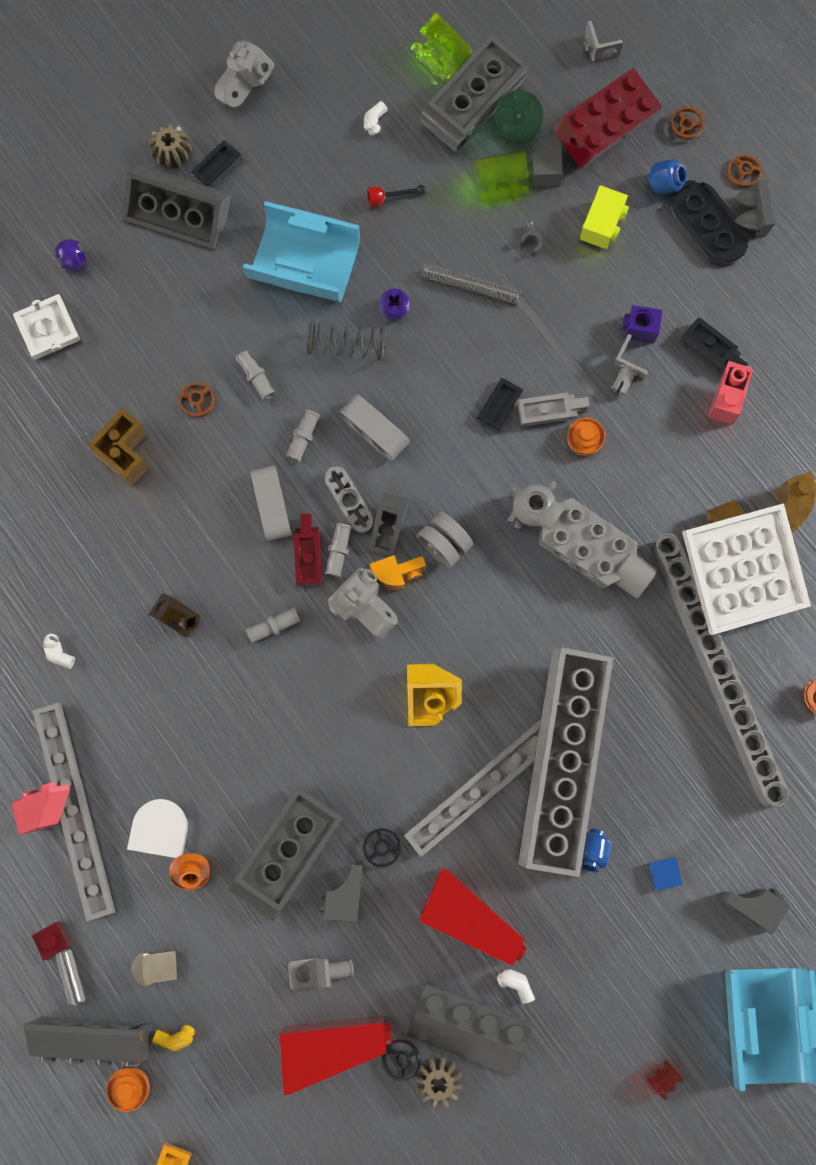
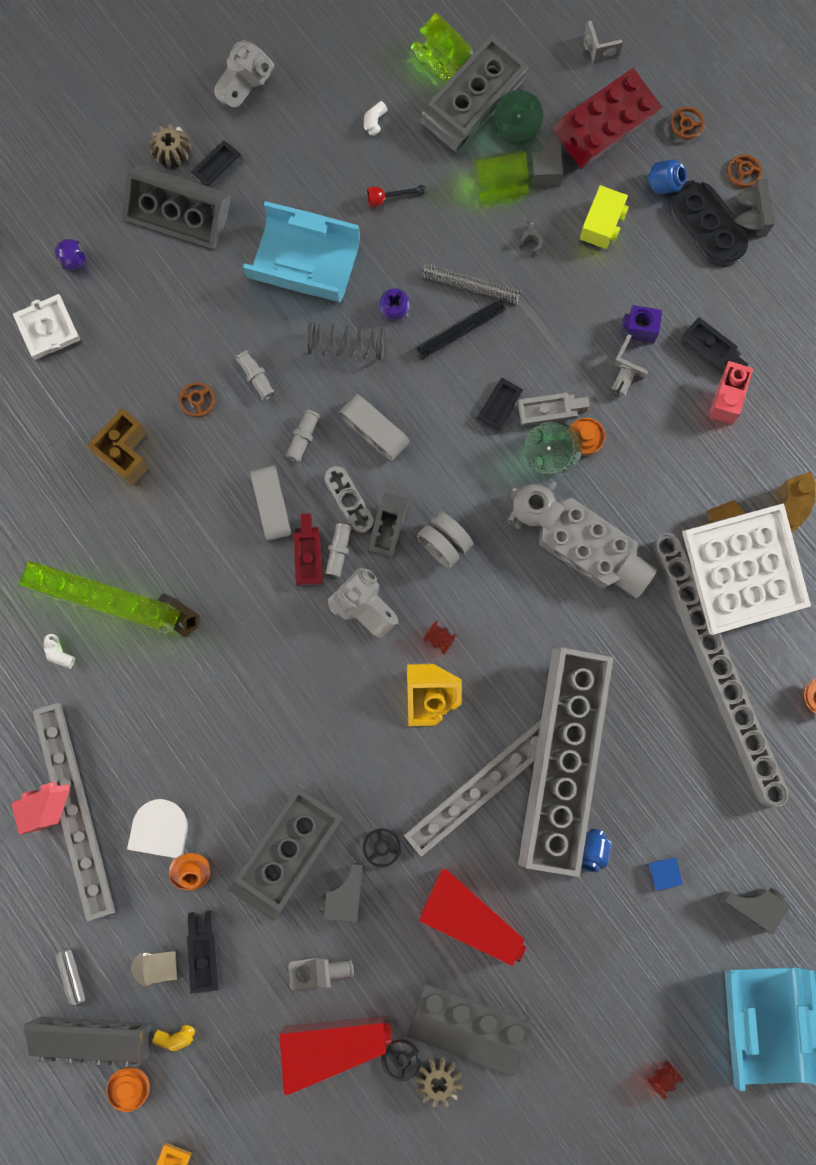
(50, 940): dark red plate -> none
(99, 598): none -> clear neon green brick
(202, 955): none -> black hinge
(273, 625): light grey pin -> none
(391, 575): light orange brick -> none
(439, 637): none -> clear red bush
(461, 327): none -> black axle
(516, 981): white arm -> none
(553, 448): none -> clear green piece

